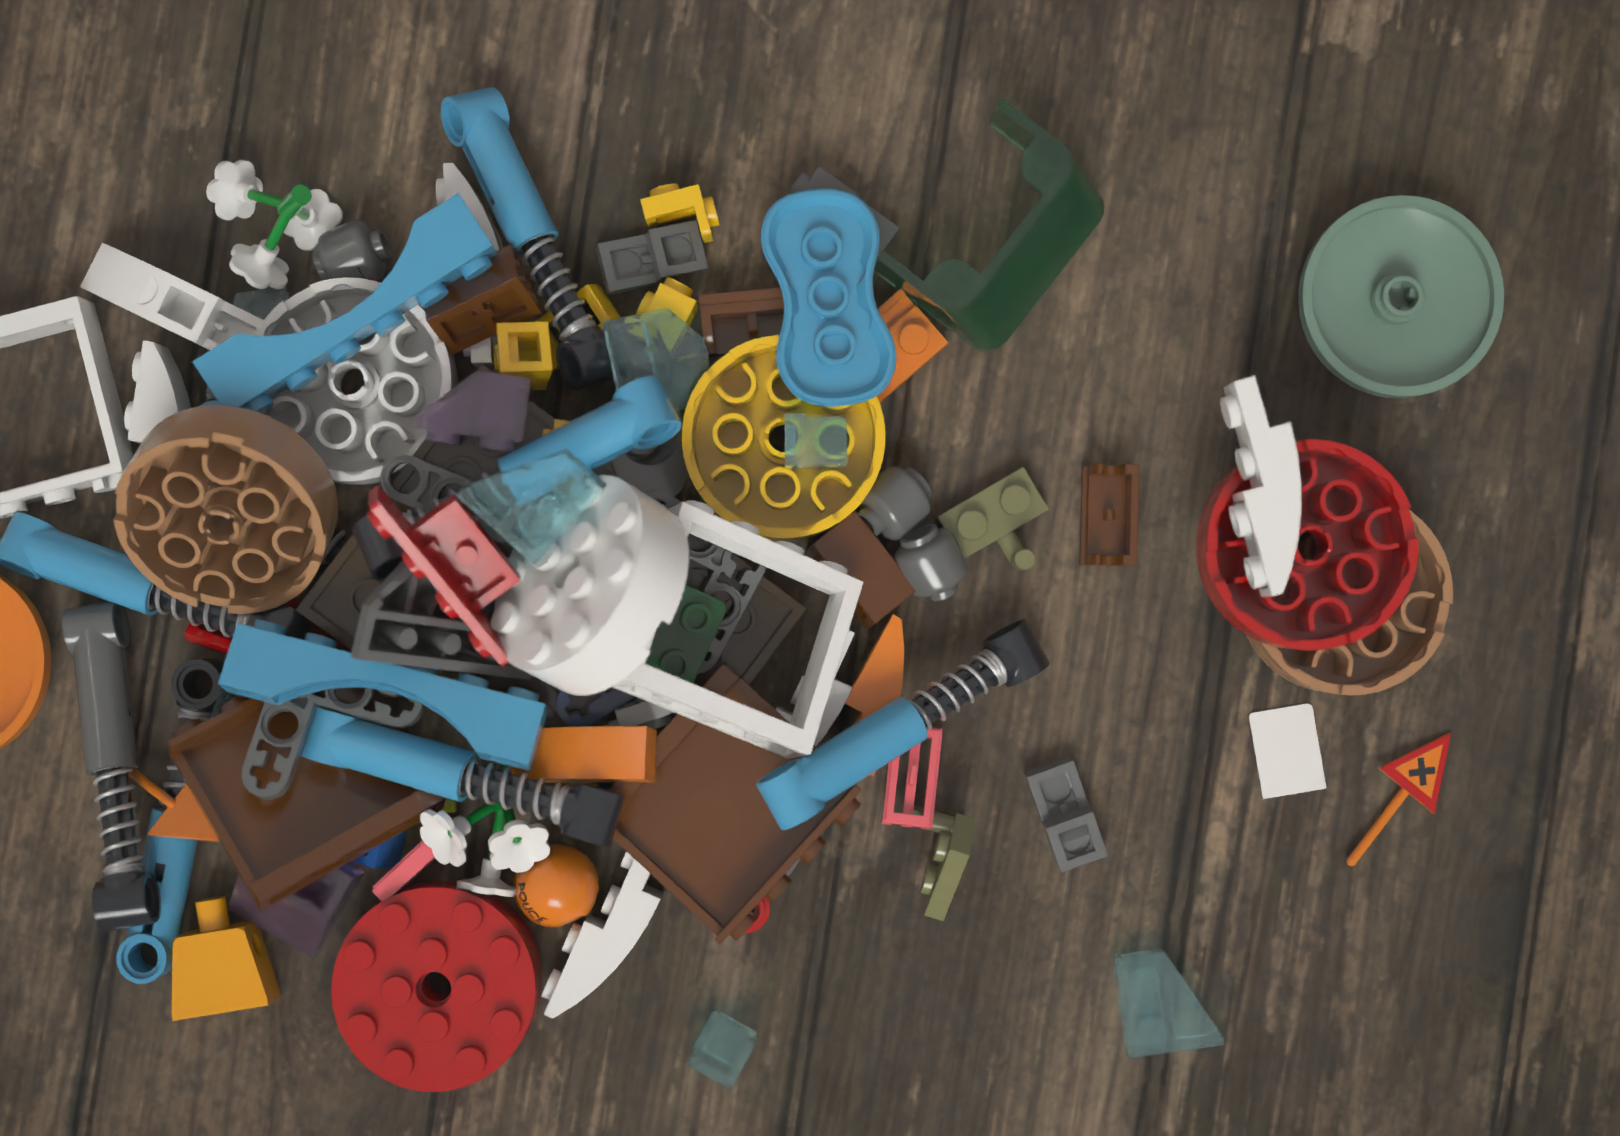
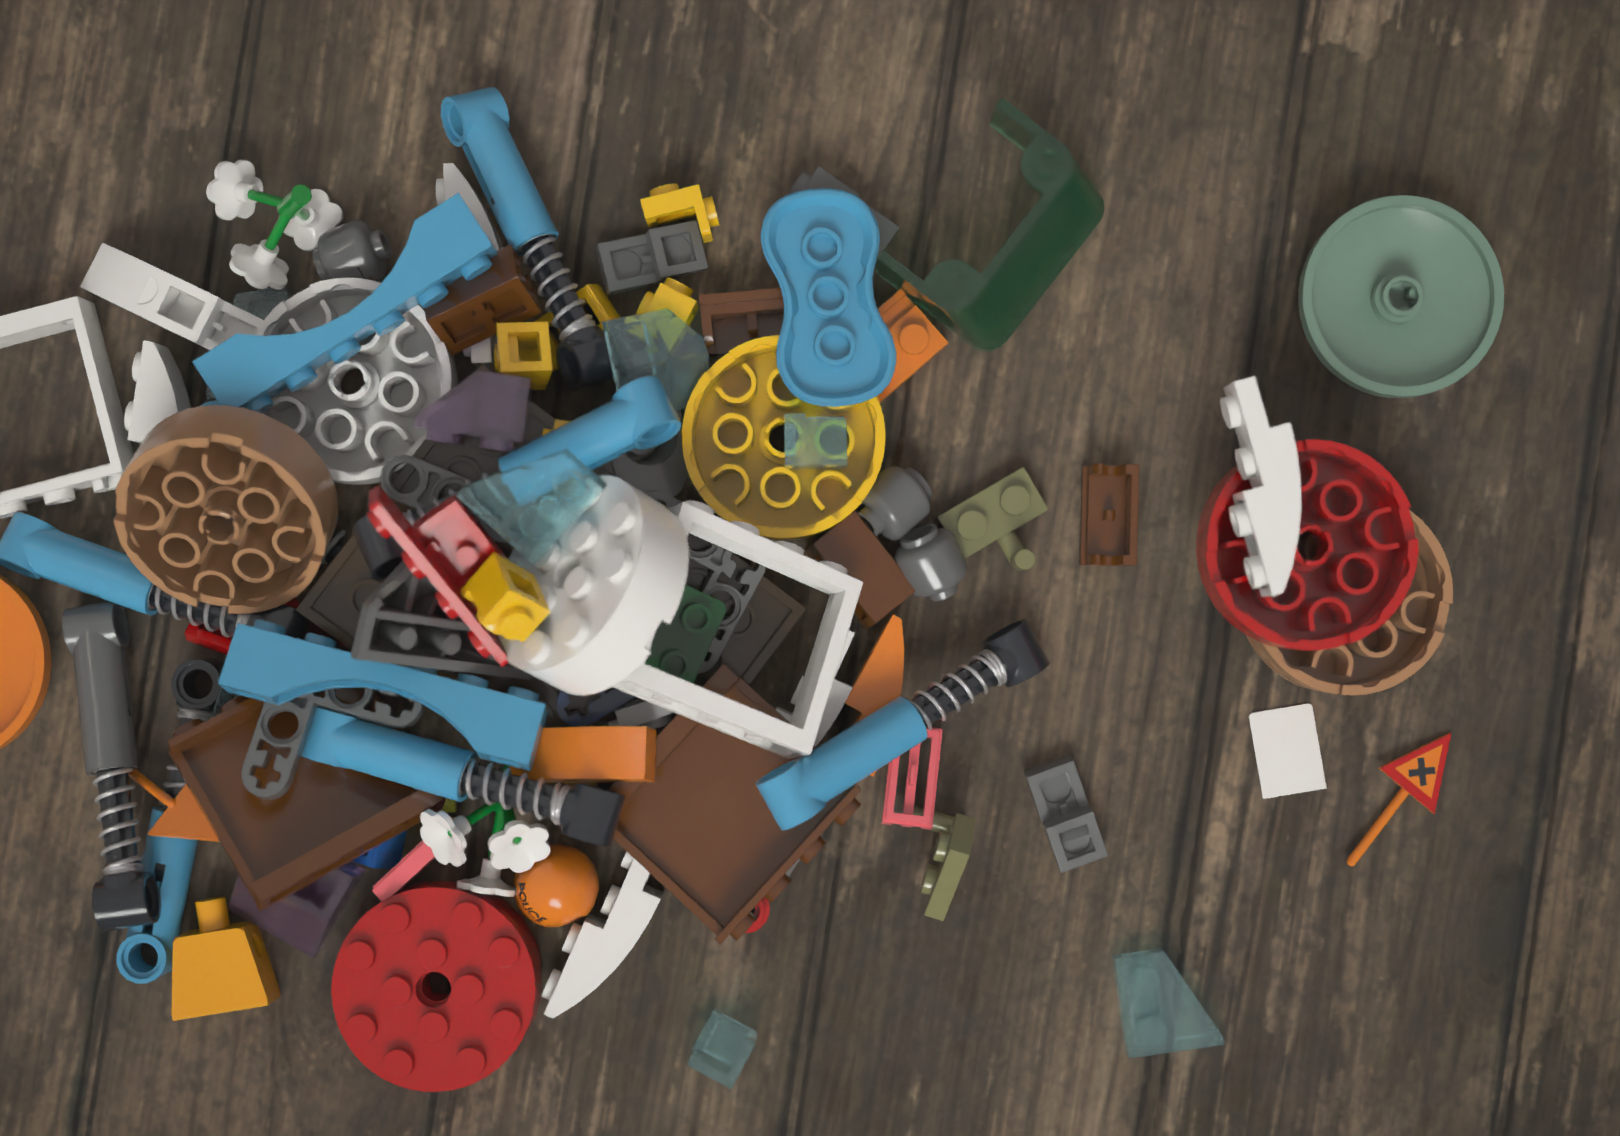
(506, 598): none -> yellow brick

